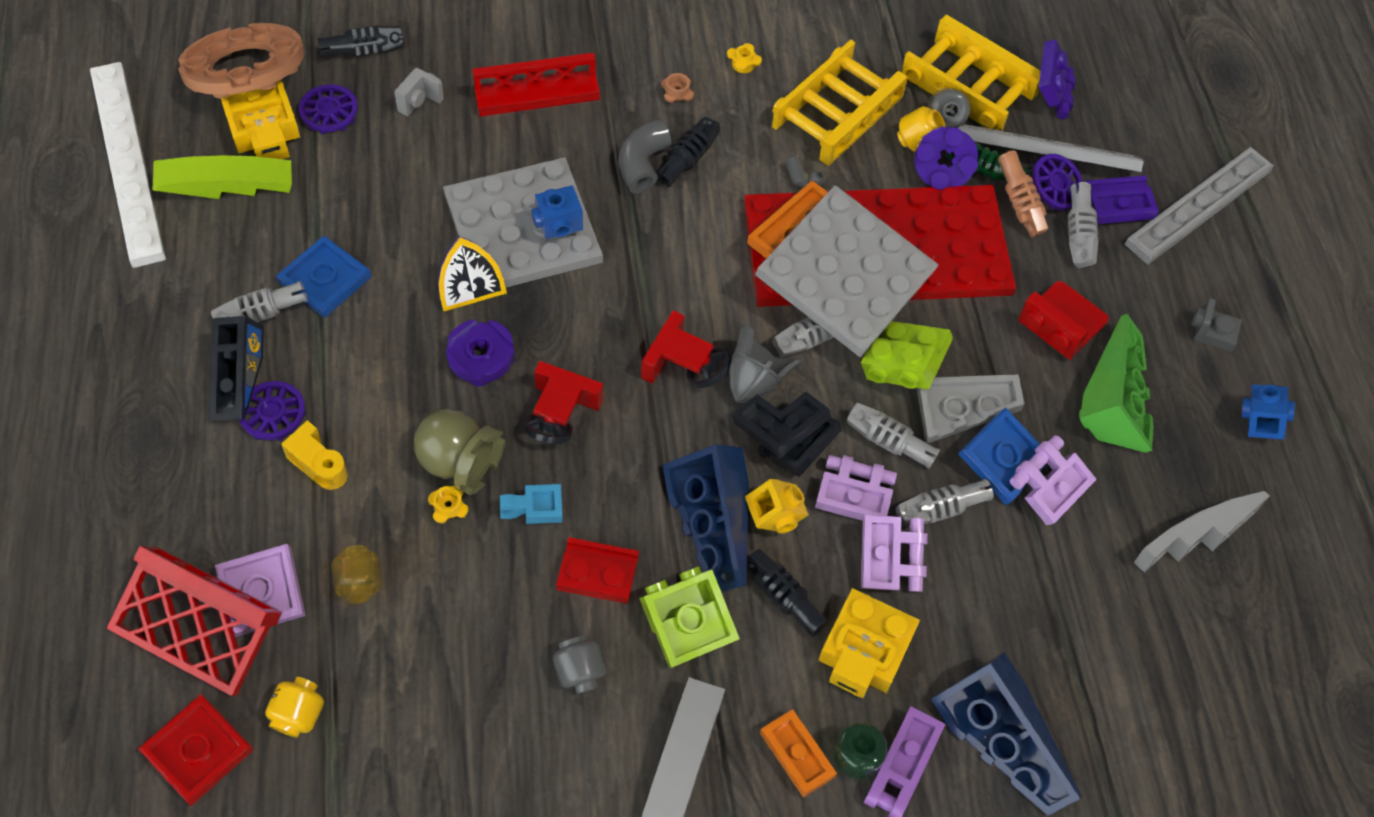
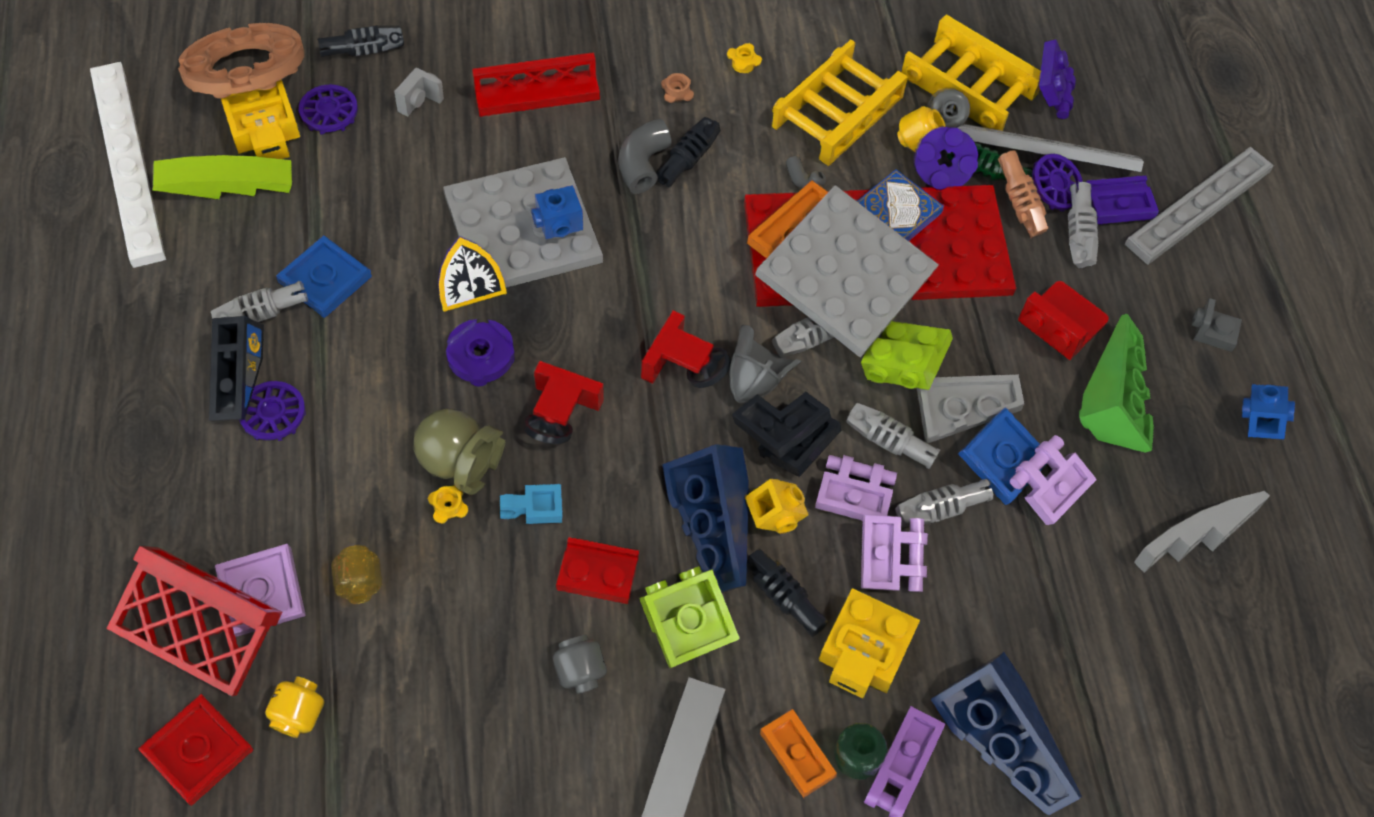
(311, 457): yellow leg -> none
(901, 205): none -> tile

